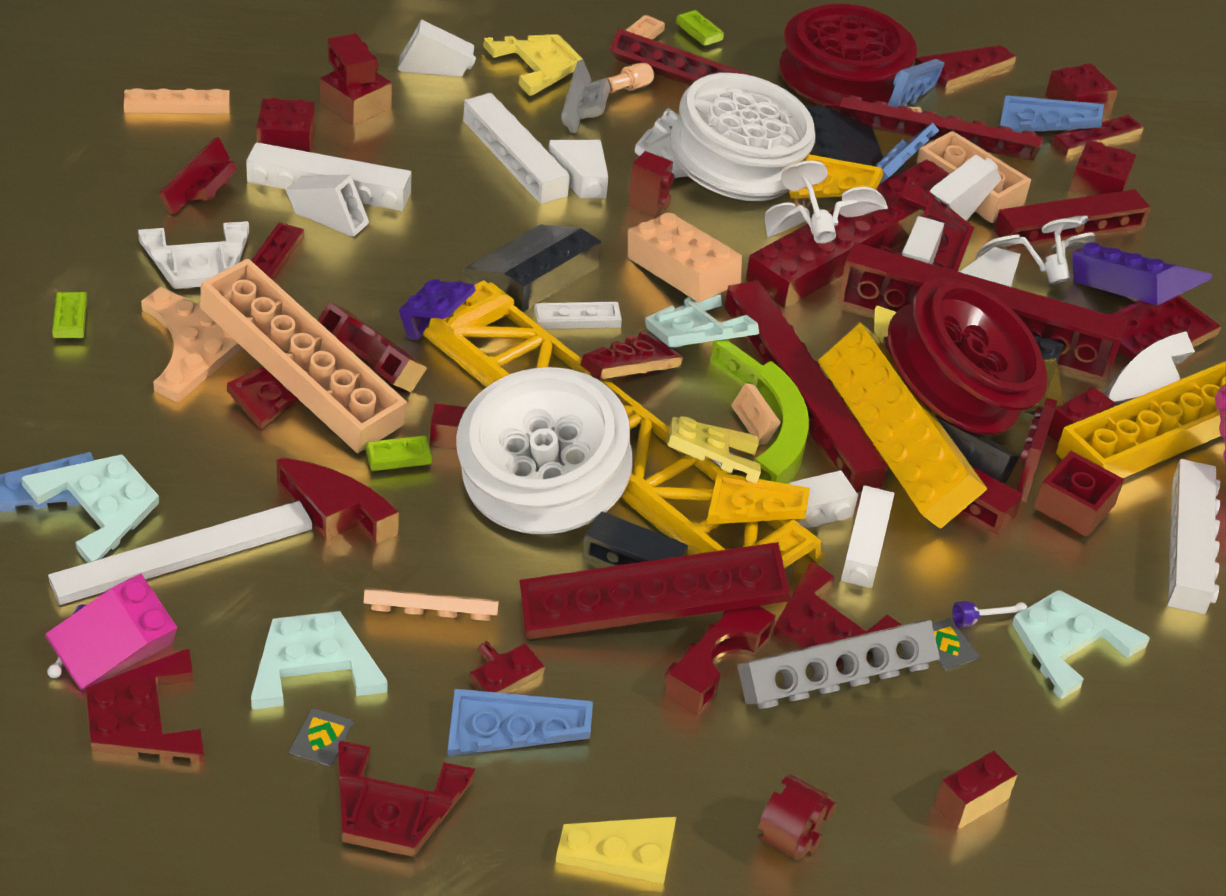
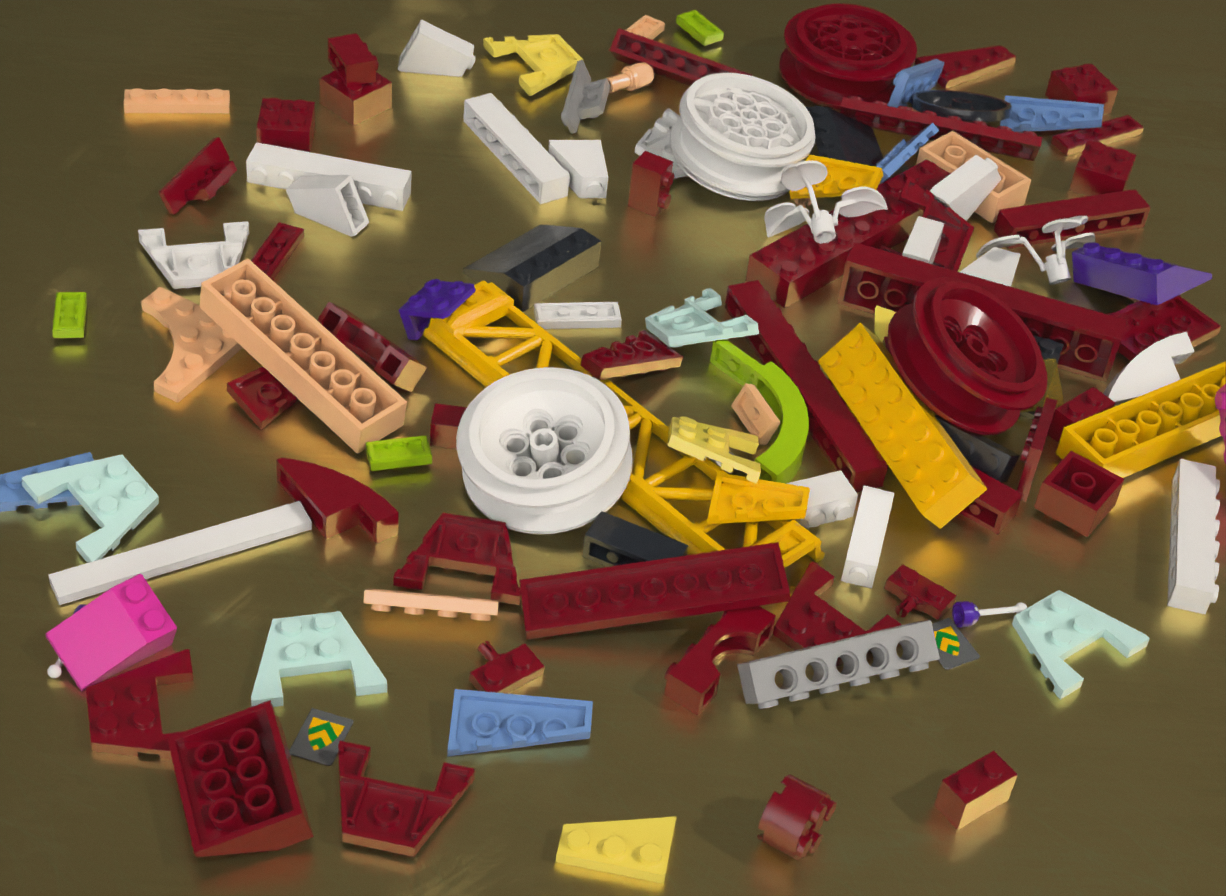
(239, 784): none -> dark red slope
(467, 546): none -> dark red wing
(684, 256): light nougat brick -> none
(918, 593): none -> dark red plate
(963, 105): none -> black dish

